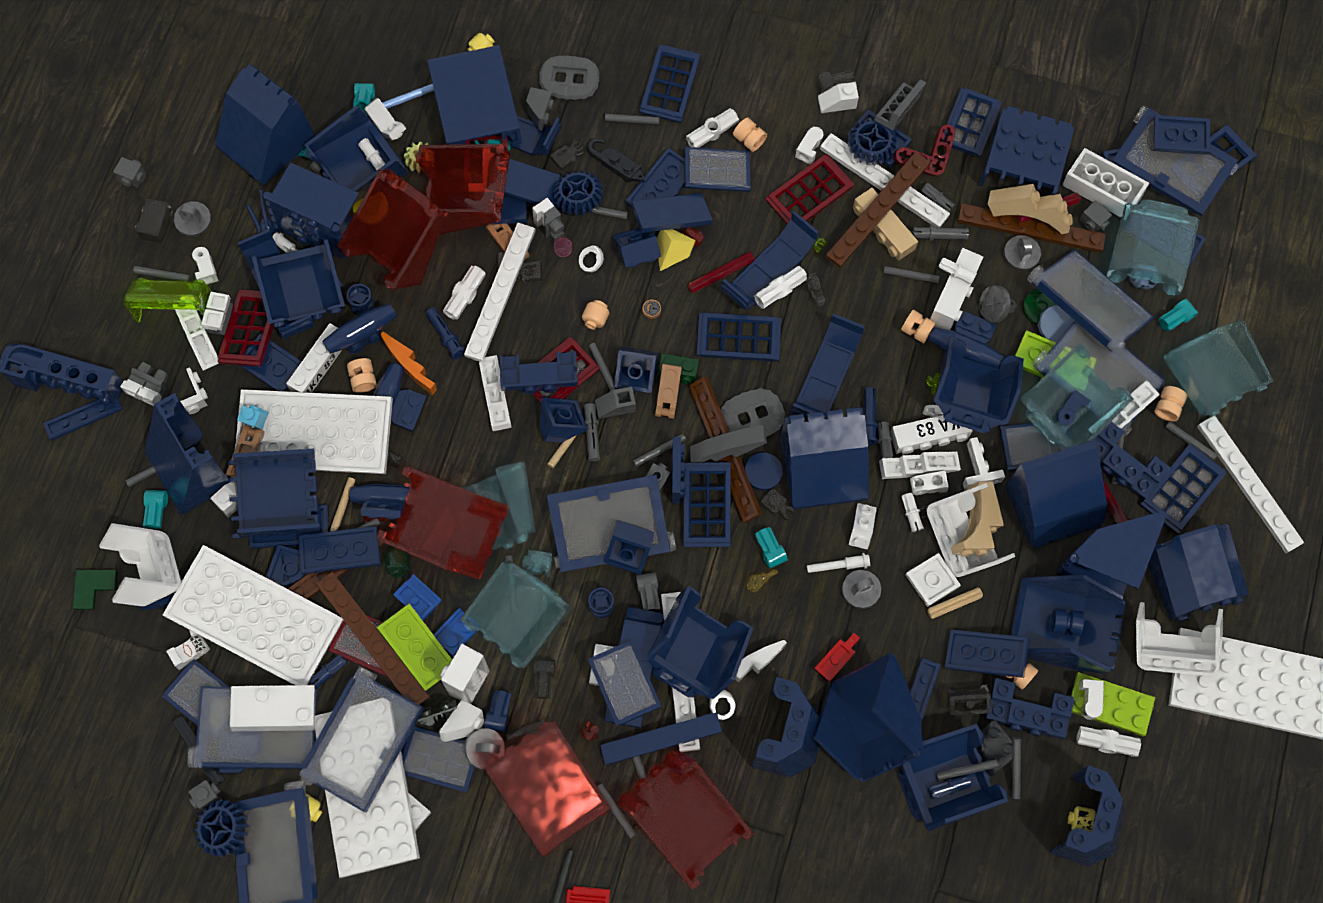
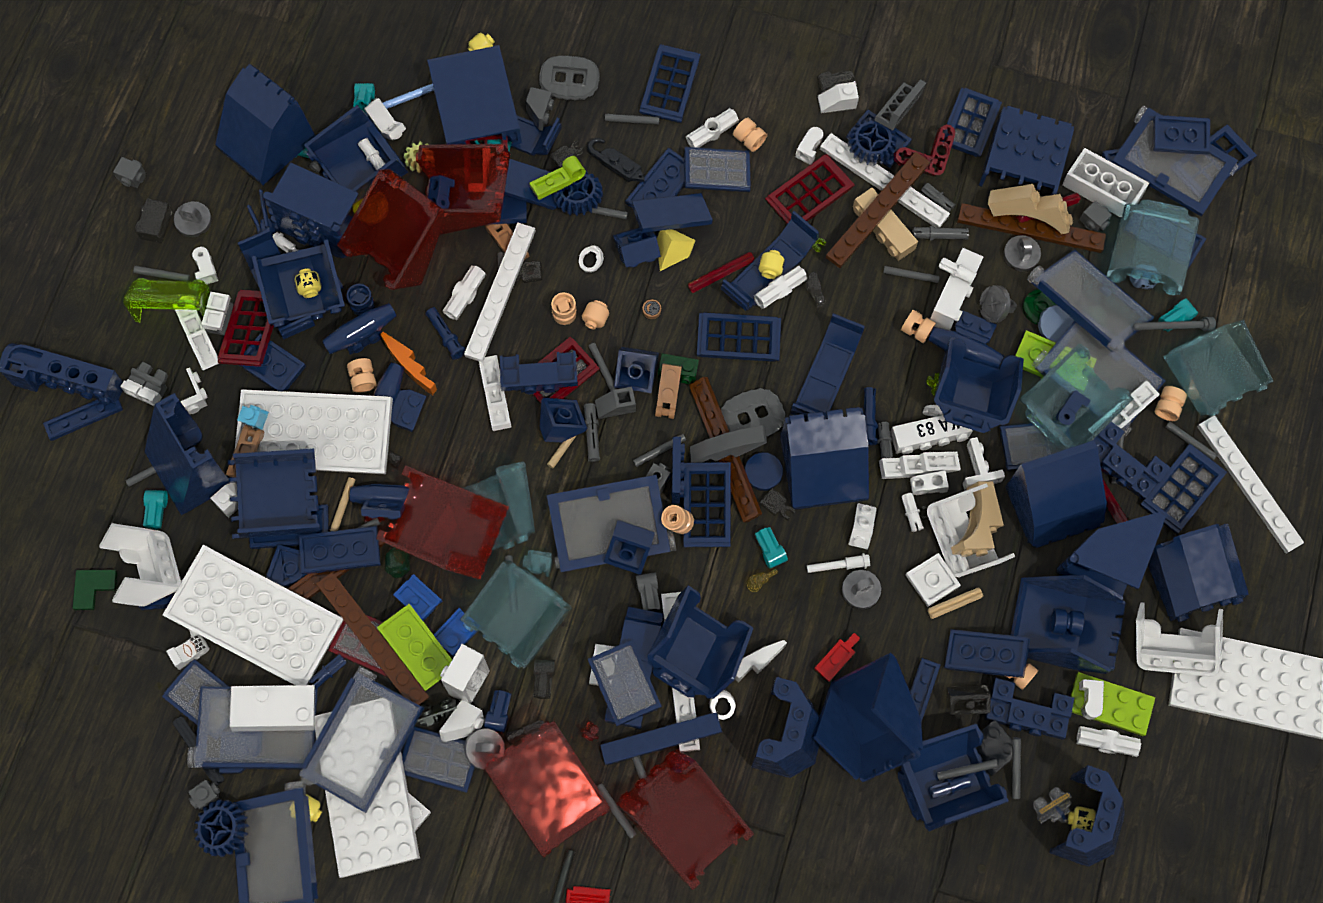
(307, 283): none -> light yellow head
(313, 366): white brick -> none
(439, 190): none -> dark blue leg
(550, 218): dark grey hips -> none
(558, 179): none -> lime plate
(563, 247): clear pink tile -> none
(564, 308): none -> light nougat wheel
(601, 603): dark blue wheel -> none
(677, 519): none -> light nougat wheel
(696, 235): clear red plate -> none
(771, 264): none -> light yellow head
(1054, 810): none -> clear hips
(1206, 324): none -> dark grey piece

